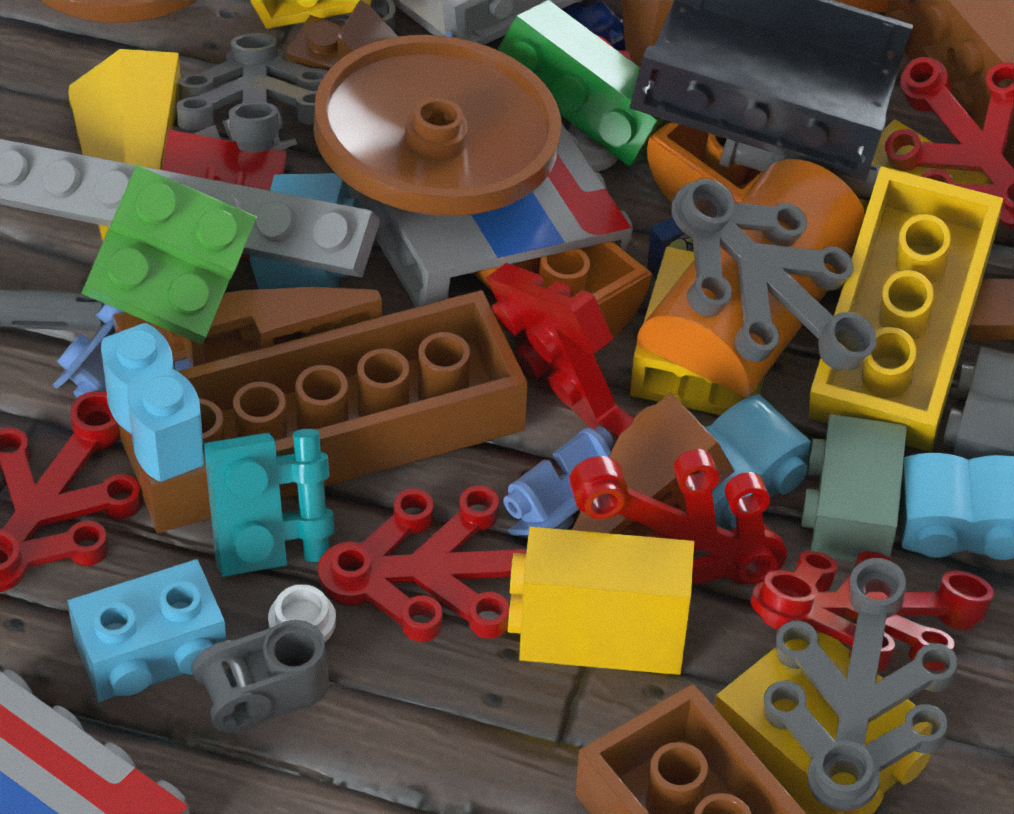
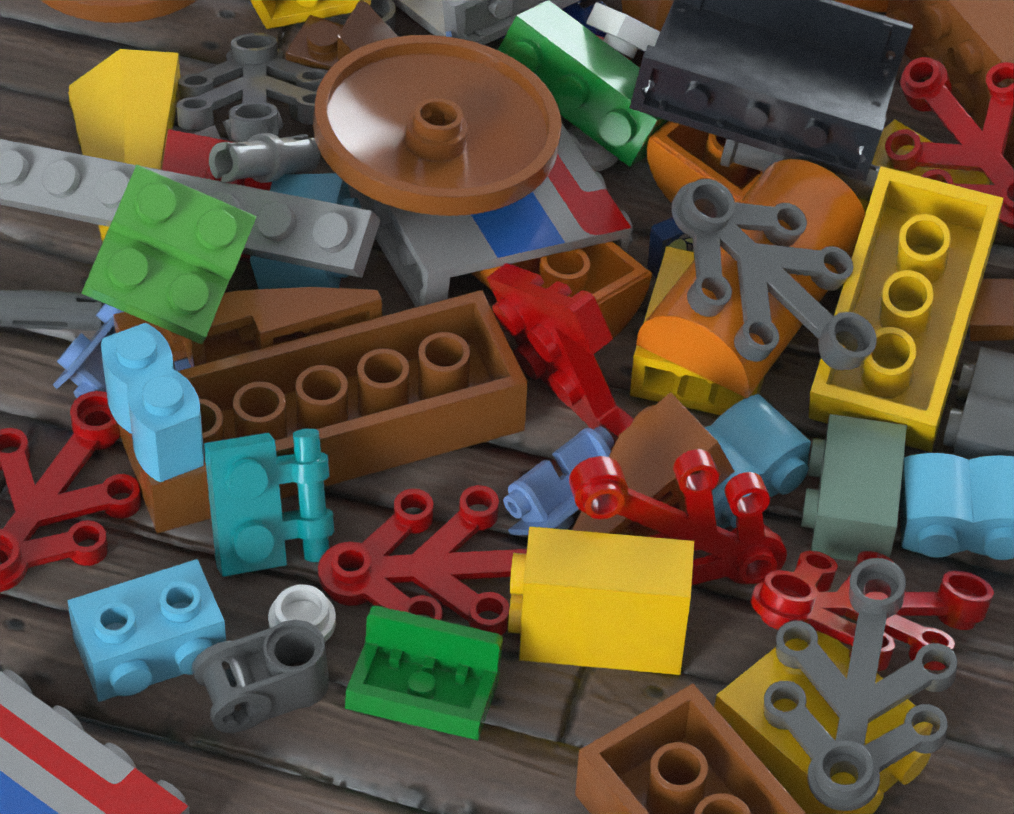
(264, 157): none -> light grey pin
(425, 672): none -> green bracket
(622, 31): none -> white plate

